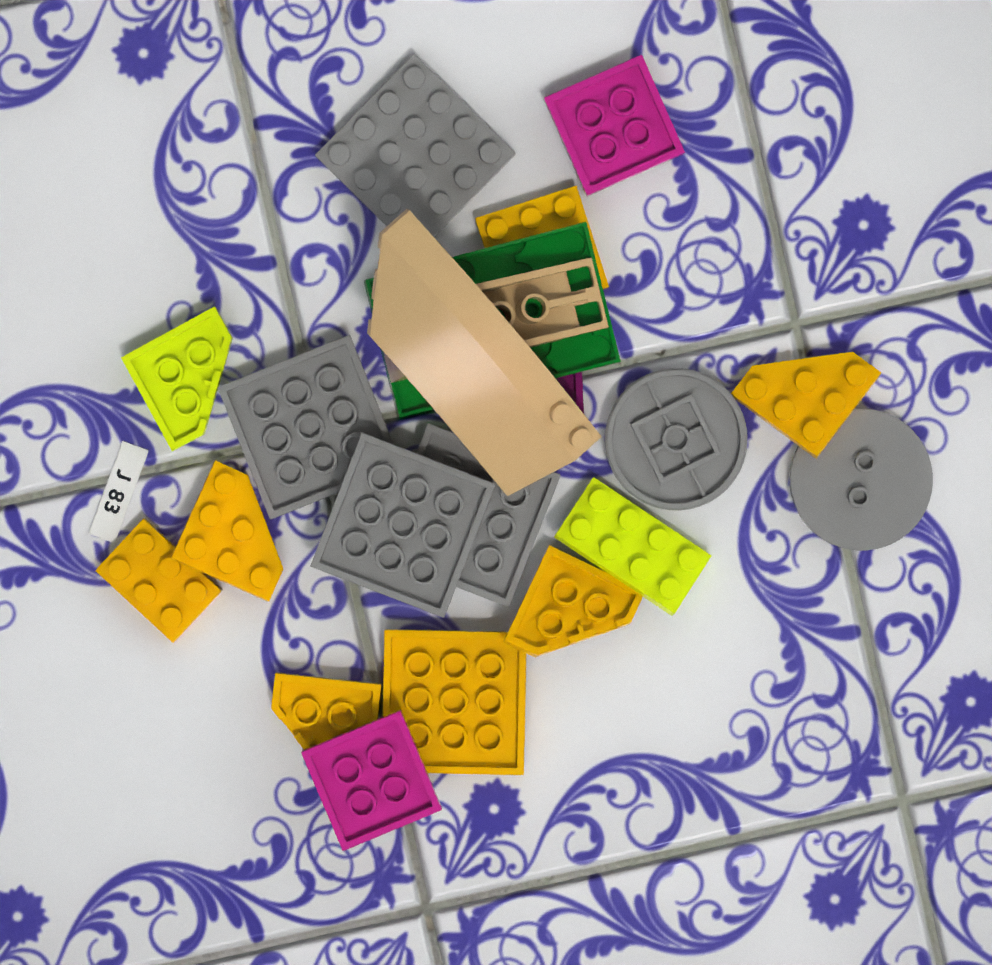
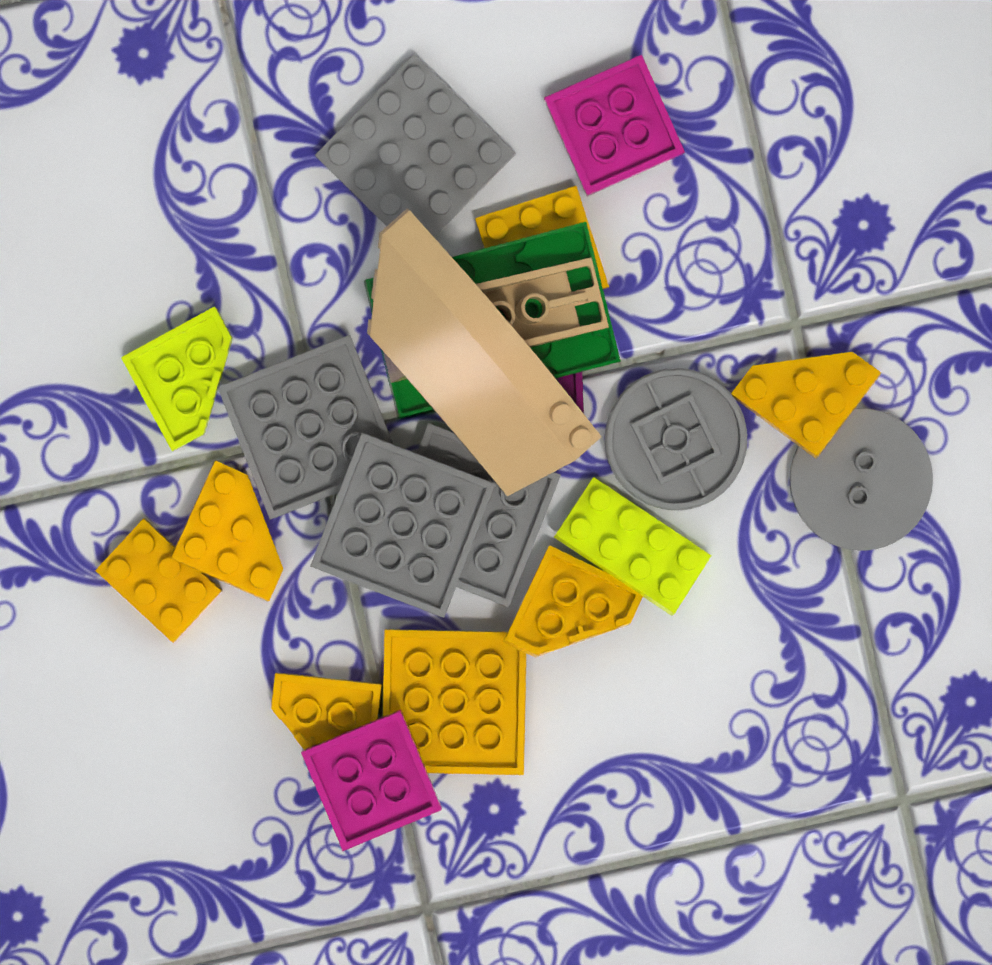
(118, 492): white sticker -> none

